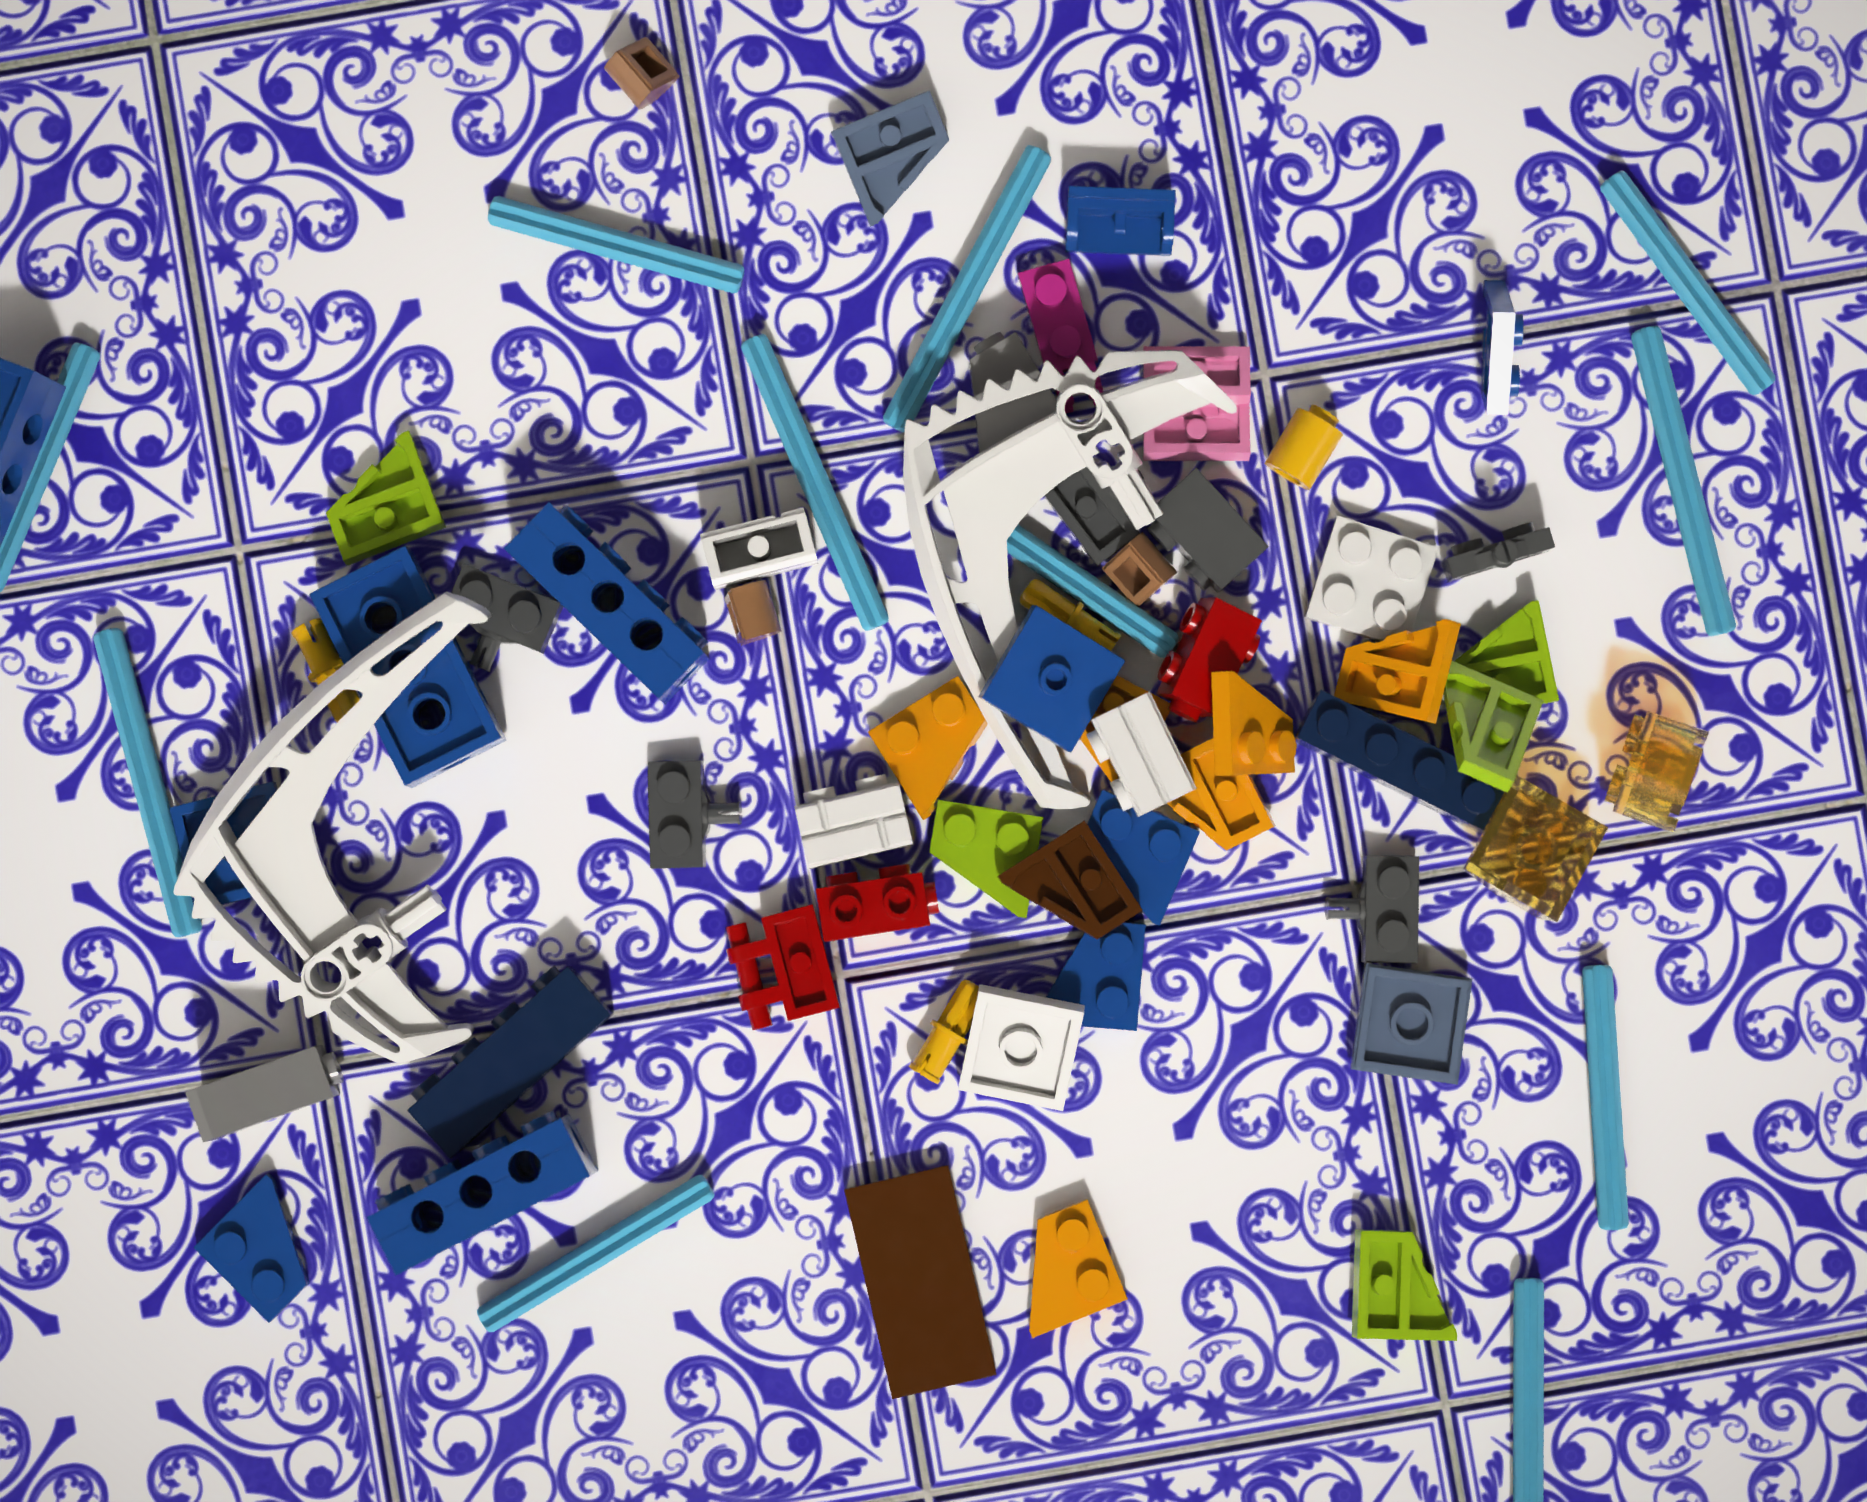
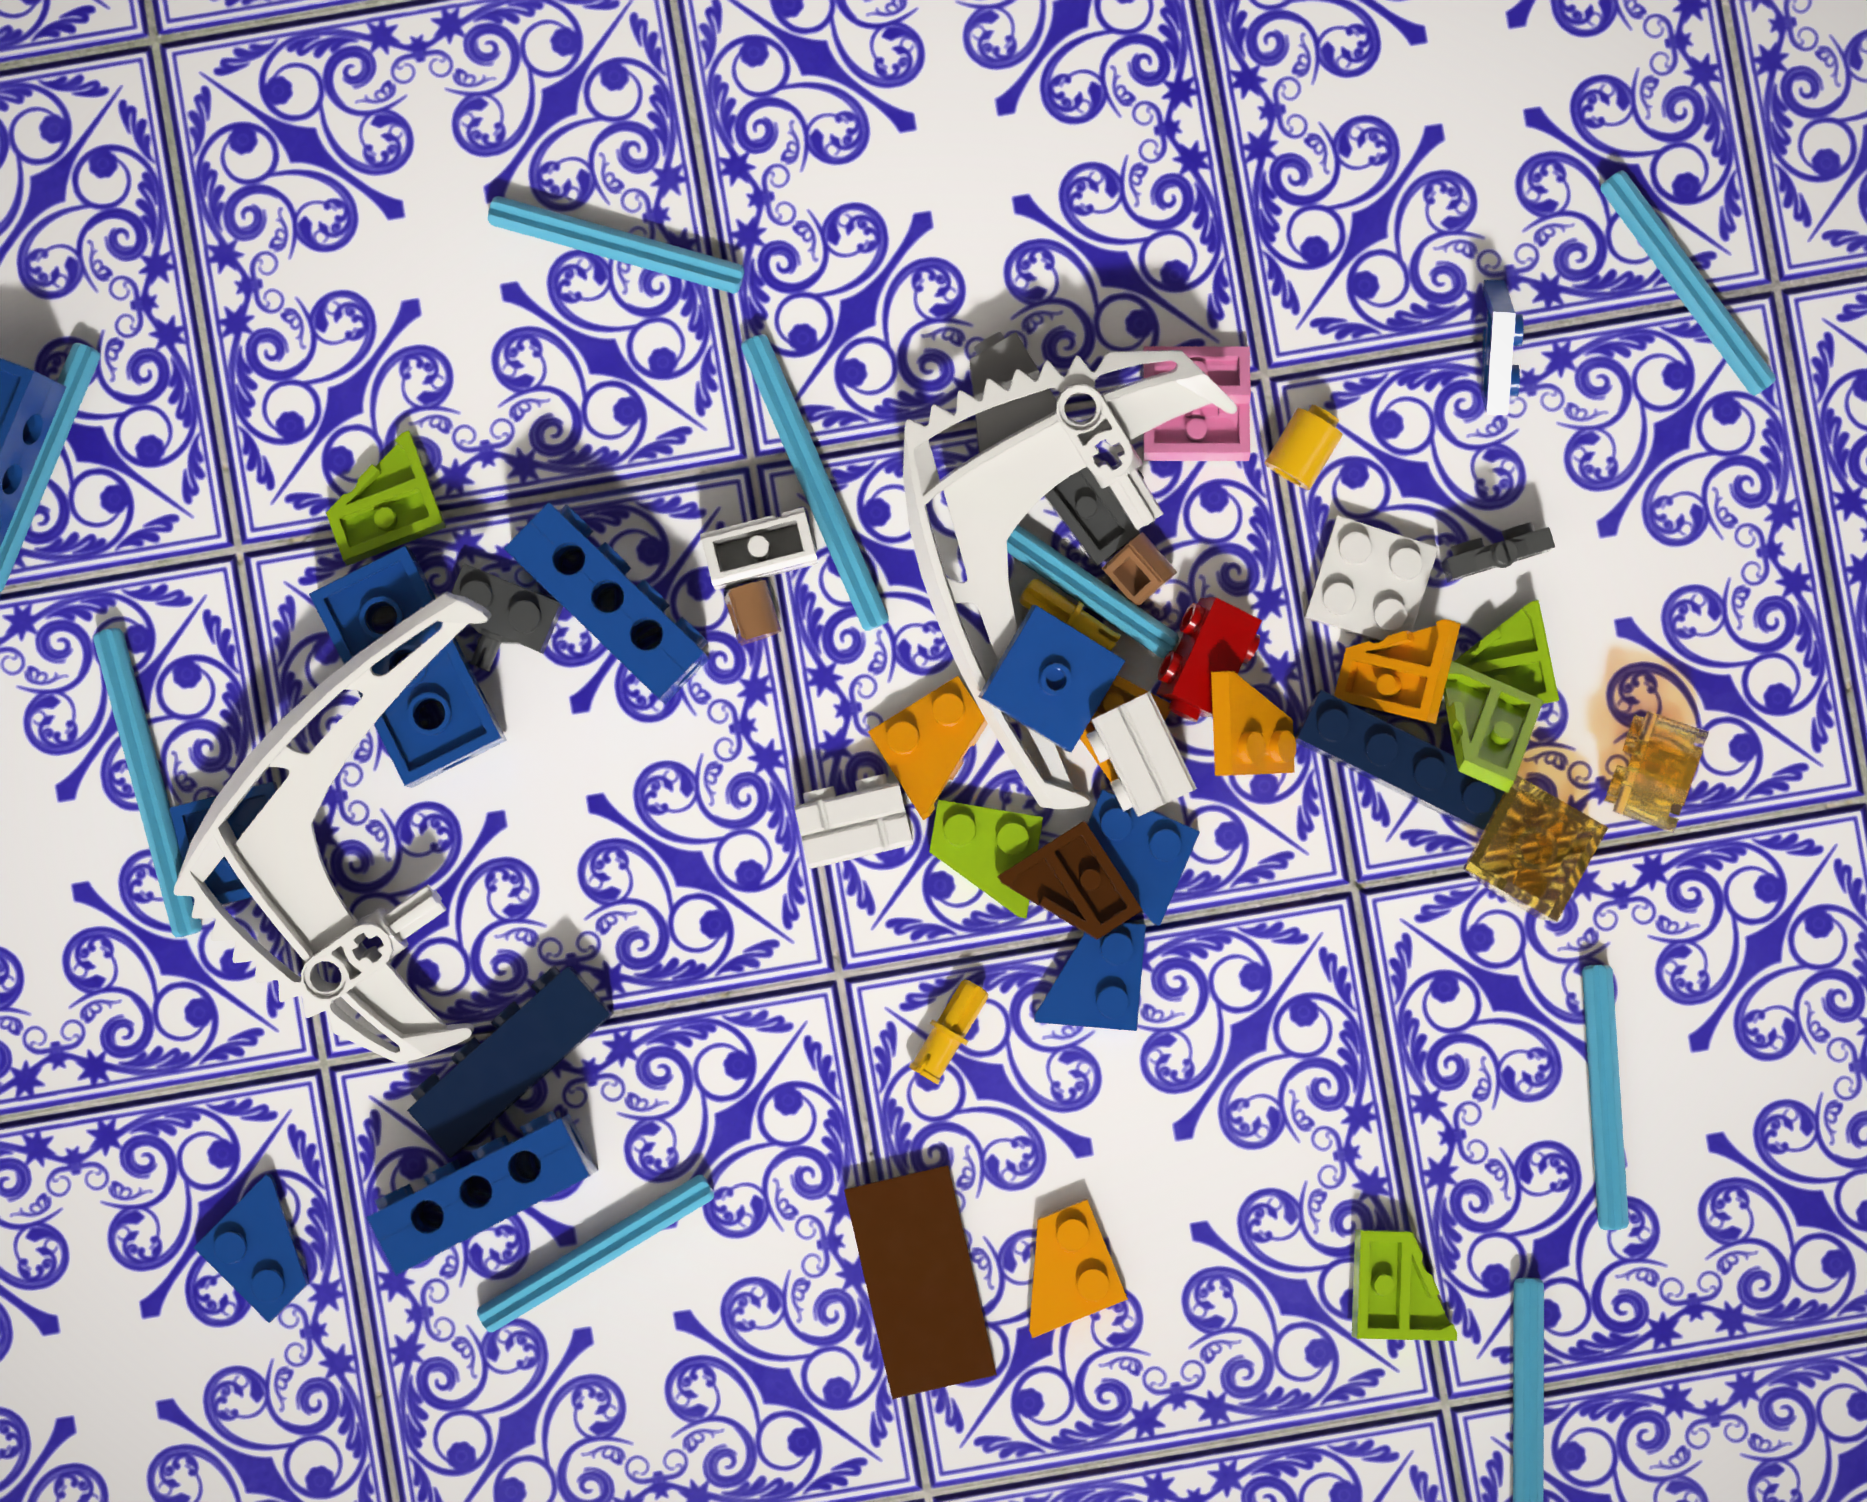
(264, 1092): light grey slope -> none
(323, 662): yellow axle -> none
(641, 72): medium nougat brick -> none
(682, 814): dark grey plate -> none
(798, 962): red plate -> none
(875, 906): red brick -> none
(890, 151): sand blue wing -> none
(967, 287): medium azure axle -> none
(1021, 1047): white plate -> none
(1058, 319): dark pink hinge -> none
(1120, 221): blue hinge -> none
(1206, 533): dark grey brick -> none
(1221, 806): light orange wing -> none
(1385, 909): dark grey plate -> none
(1411, 1023): sand blue plate -> none
(1683, 481): medium azure axle -> none

